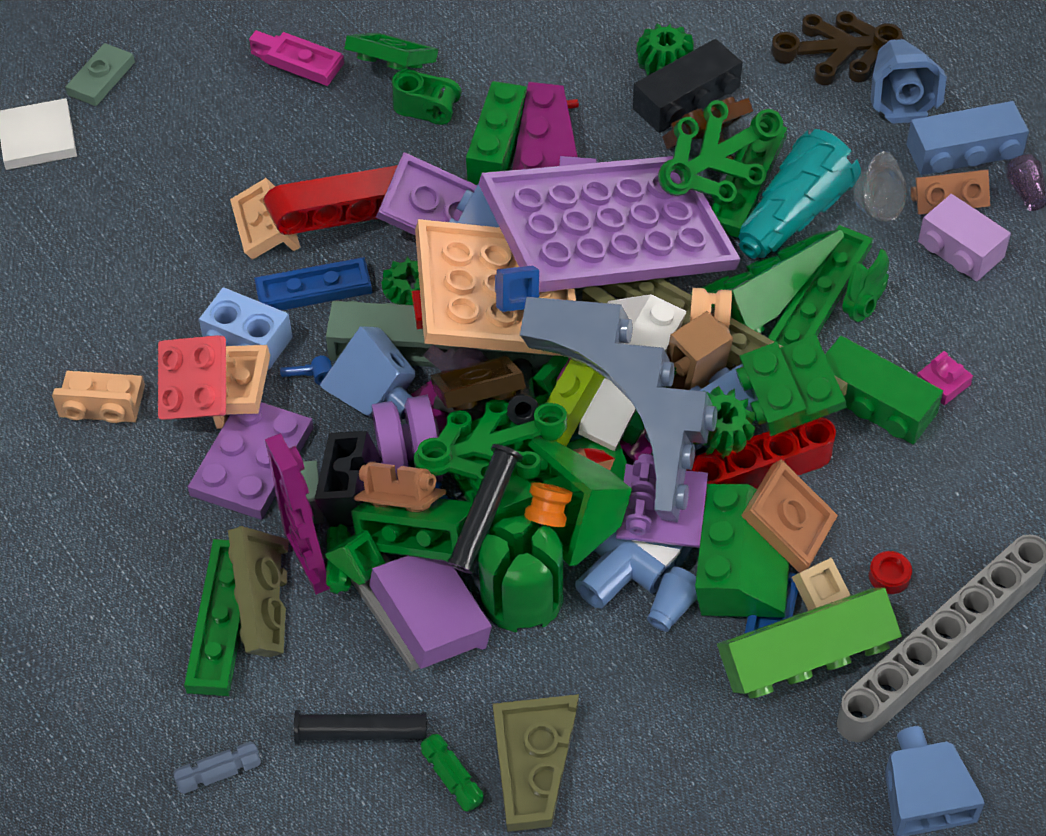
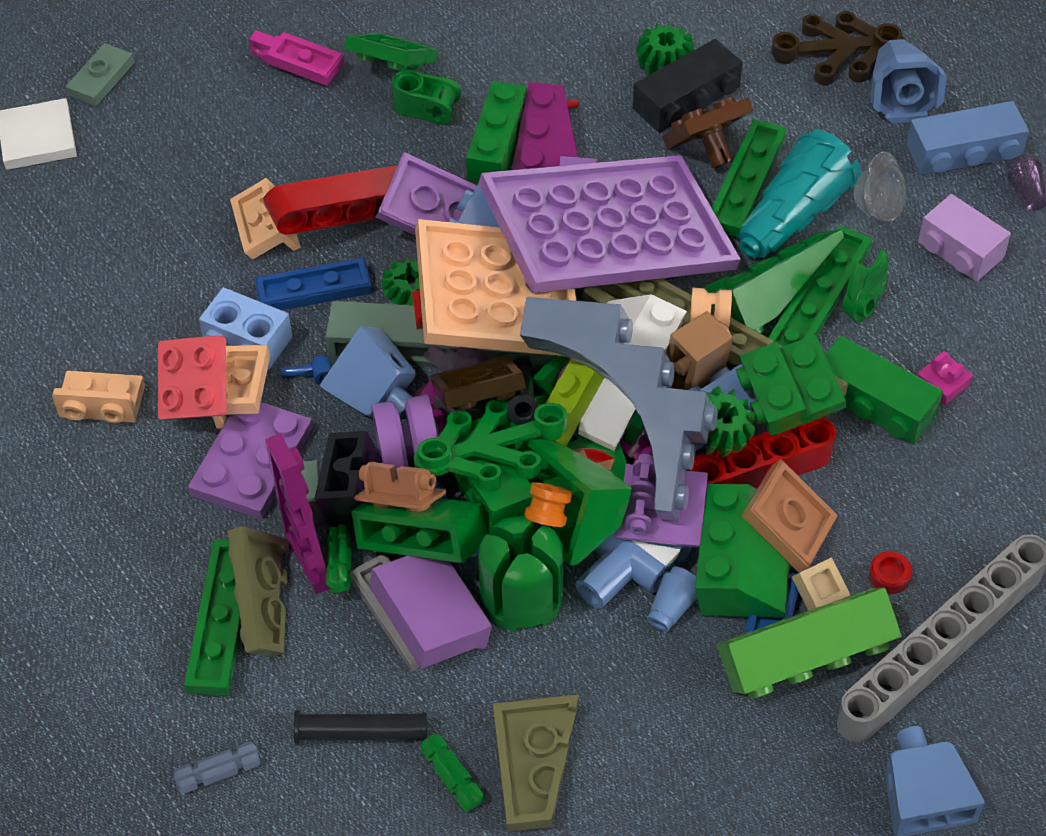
(356, 557): green slope -> none
(484, 508): black pin -> none
(514, 285): blue tile -> none
(714, 155): green plant -> none
(969, 187): nougat hinge -> none

